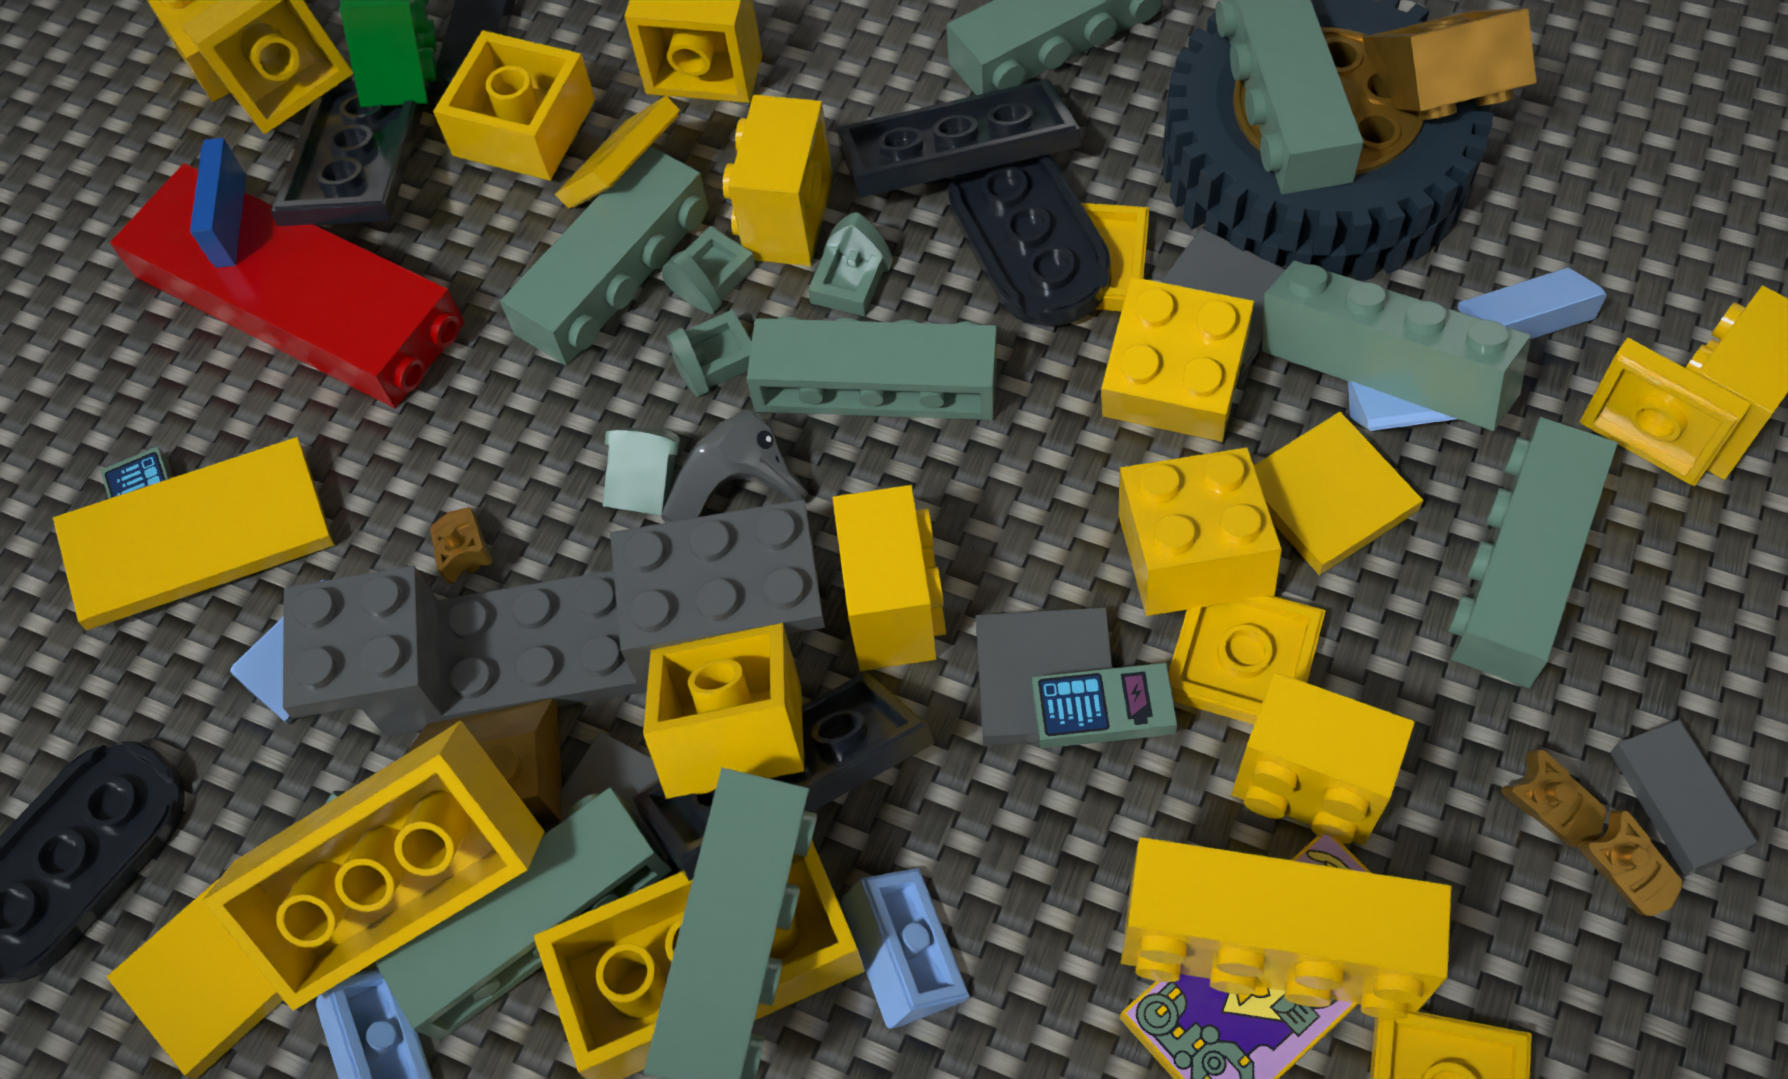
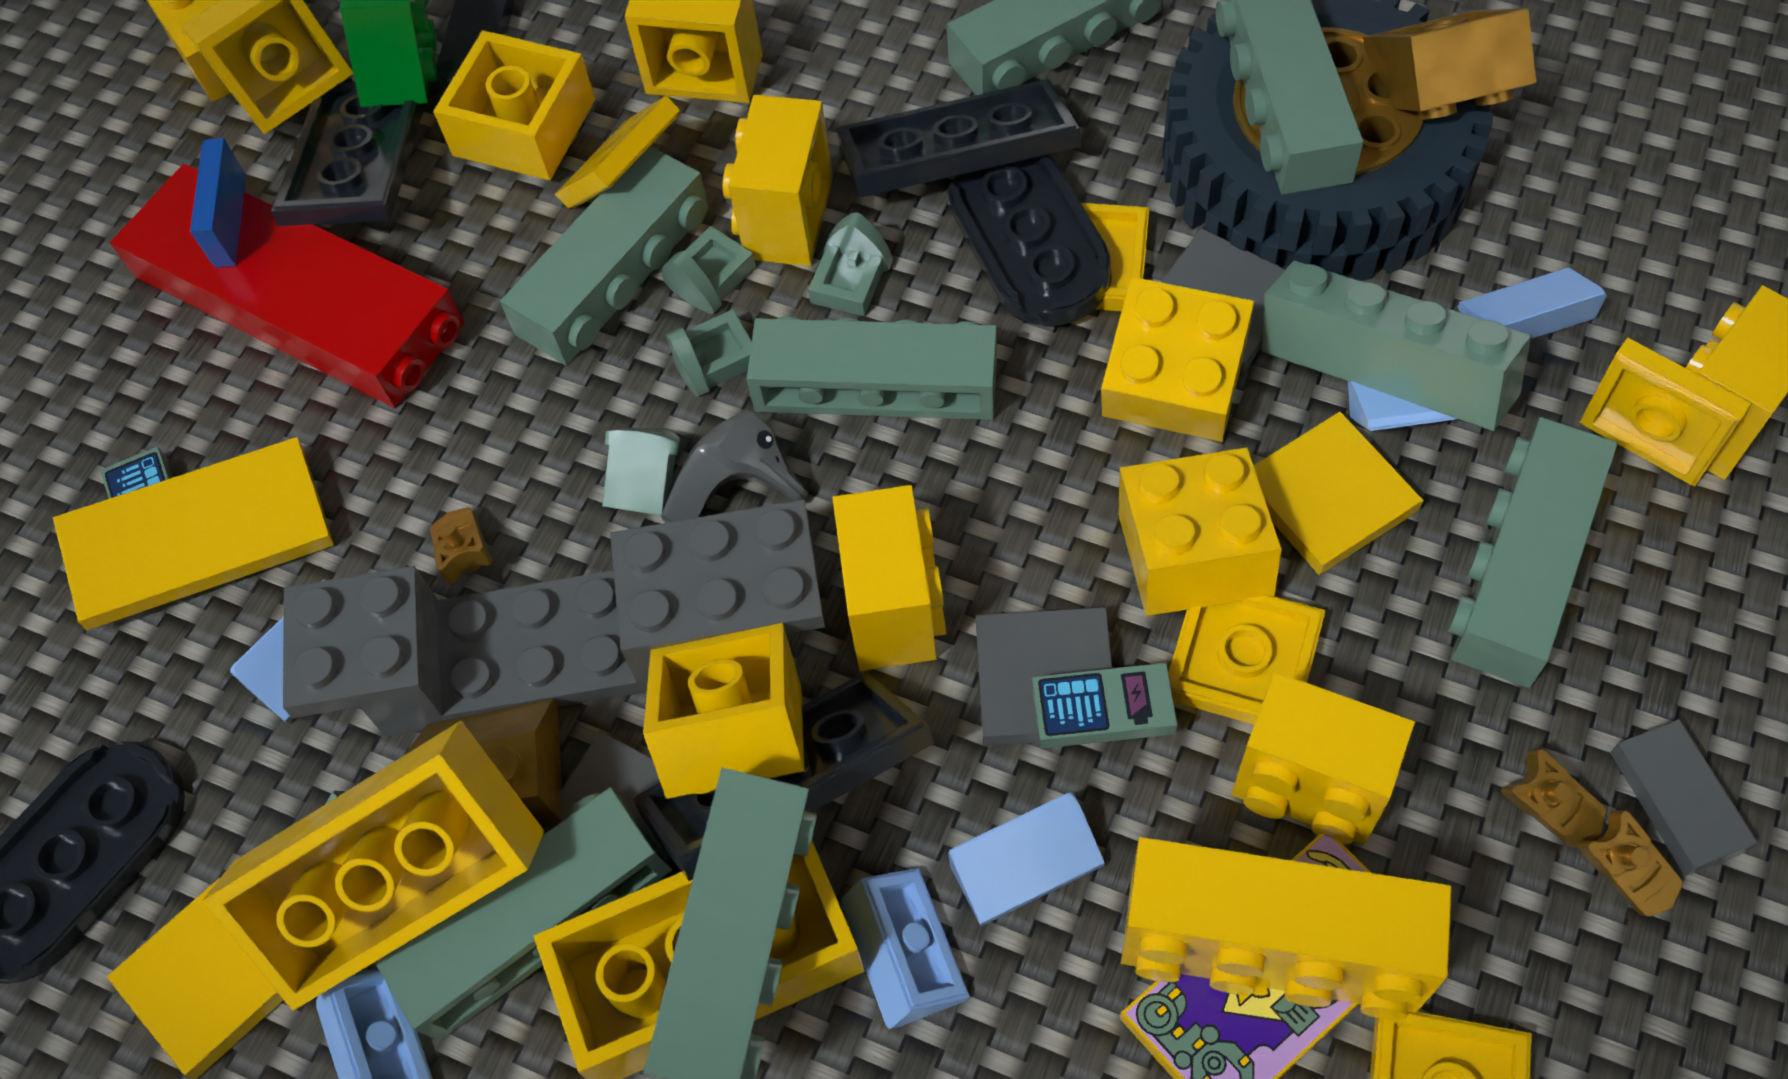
(1025, 858): none -> light blue slope

